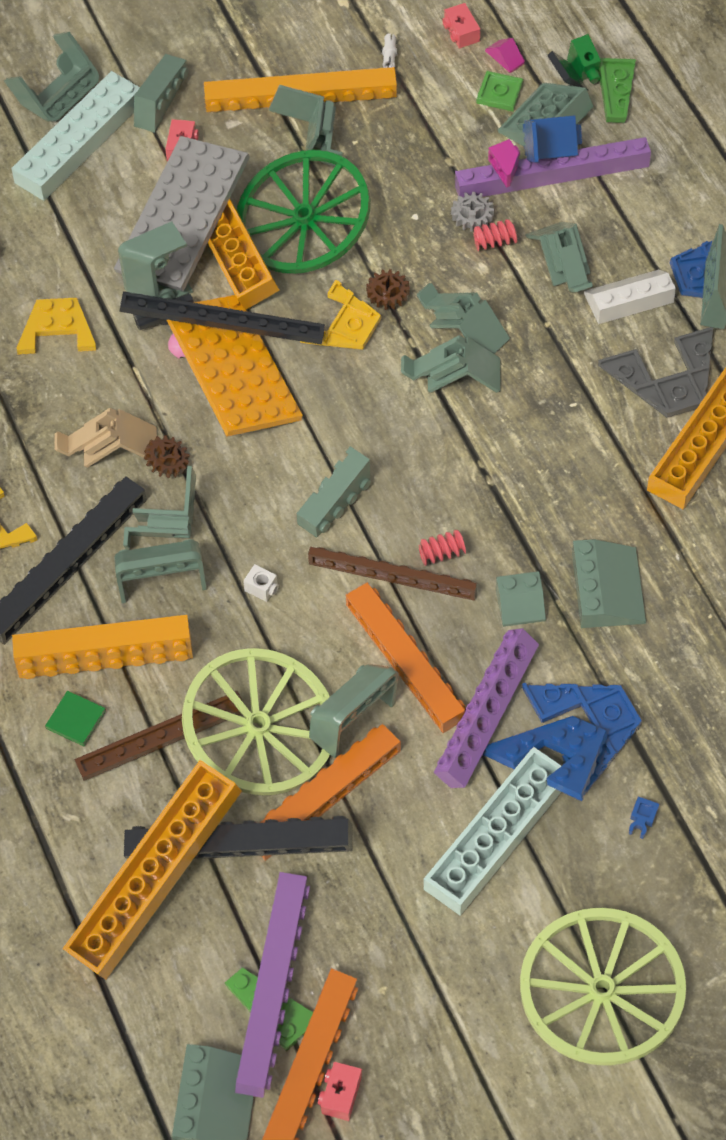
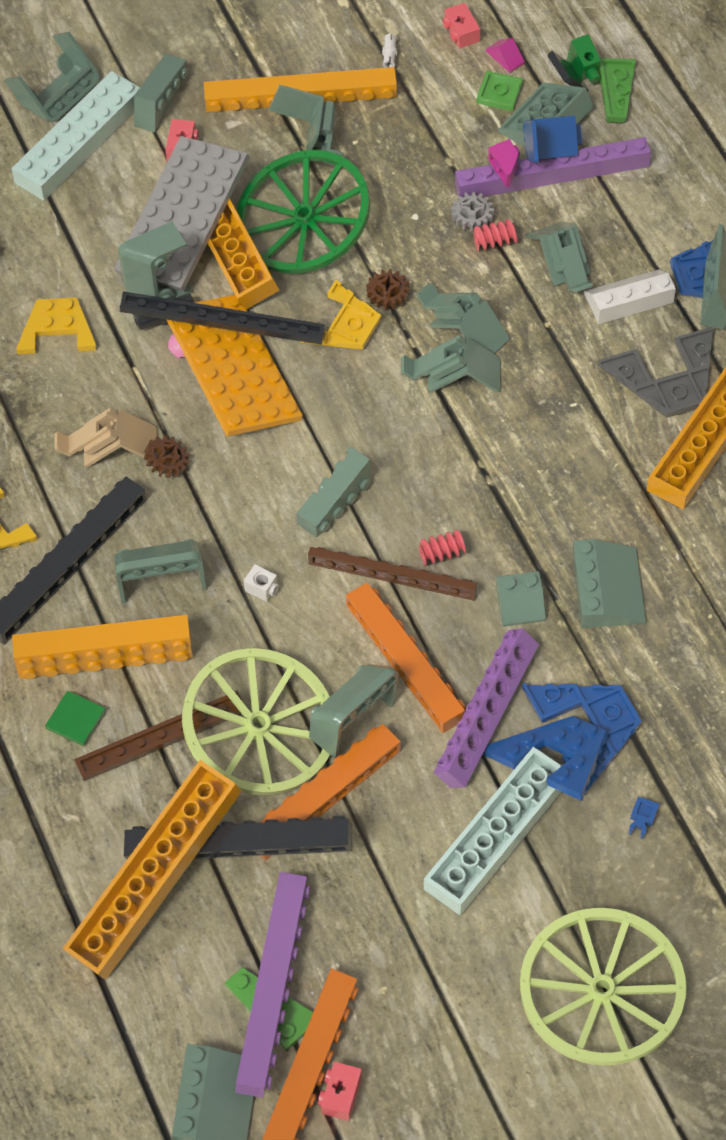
(165, 522): sand green piece -> none

